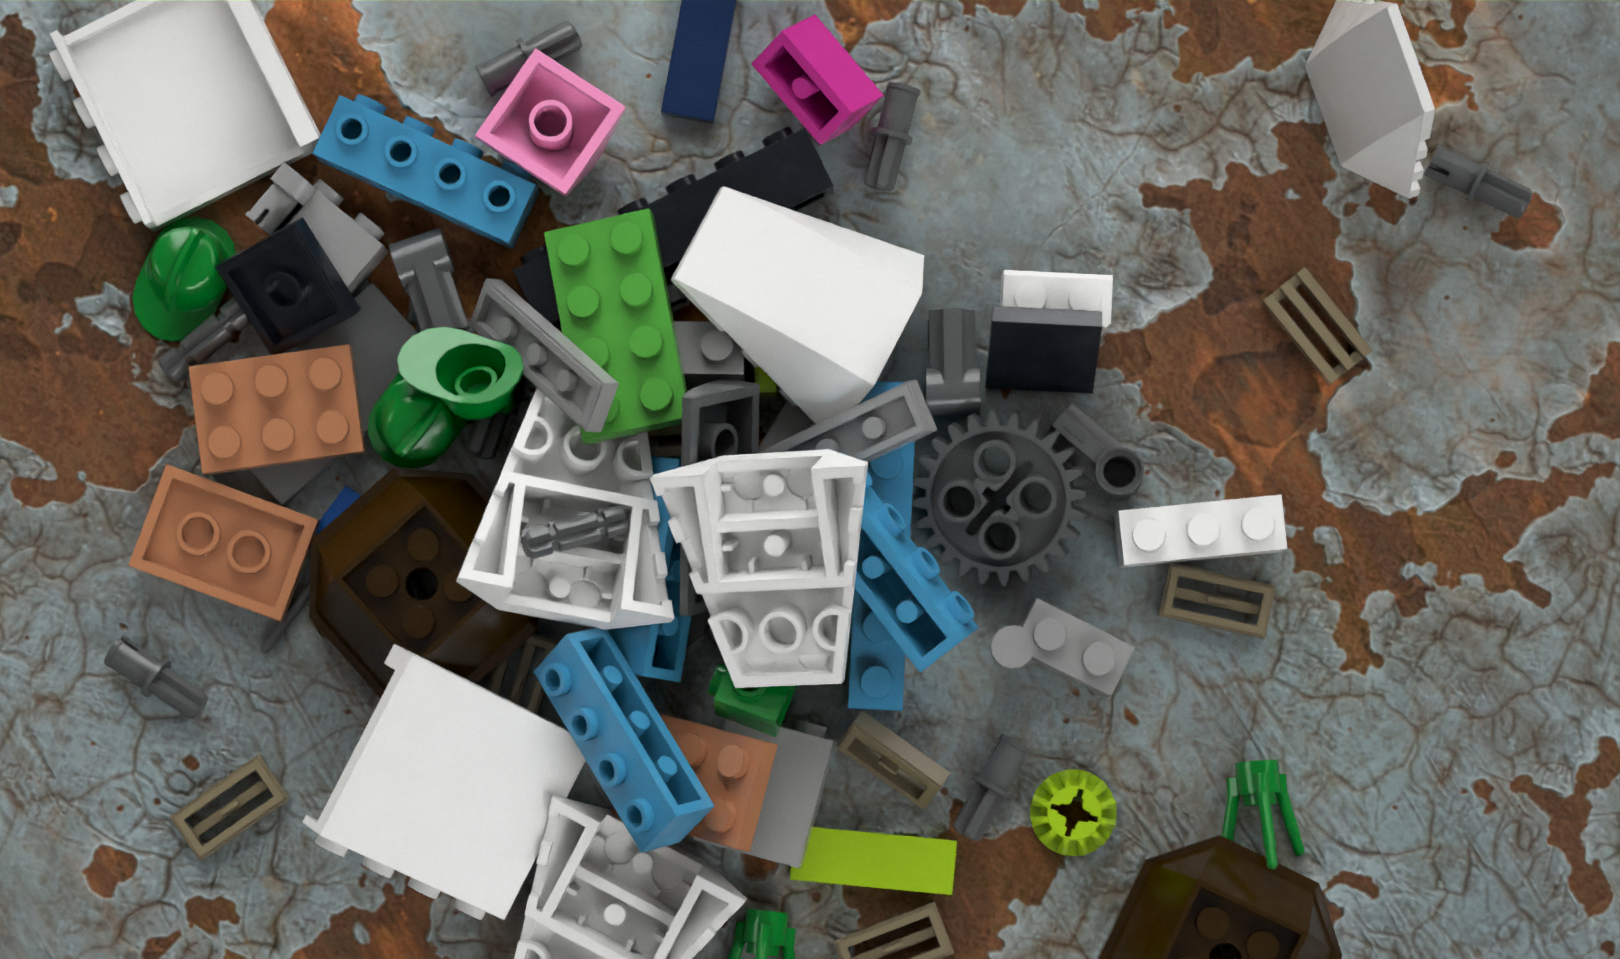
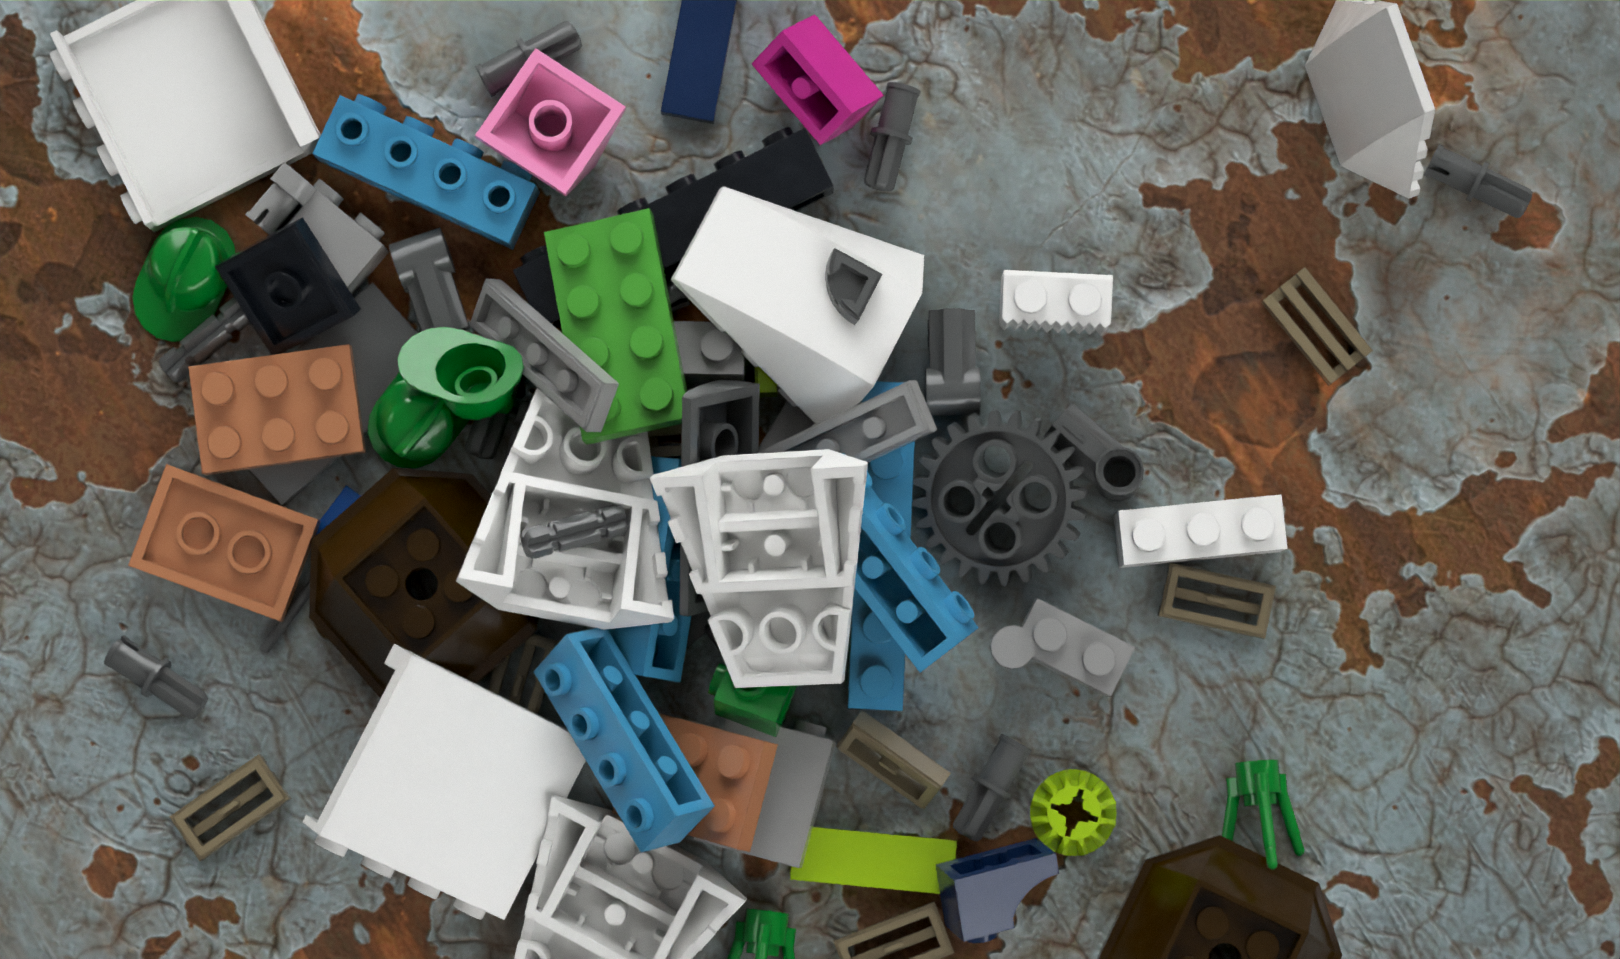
(850, 284): none -> dark grey tile
(986, 888): none -> dark blue arch
(1043, 349): black tile -> none

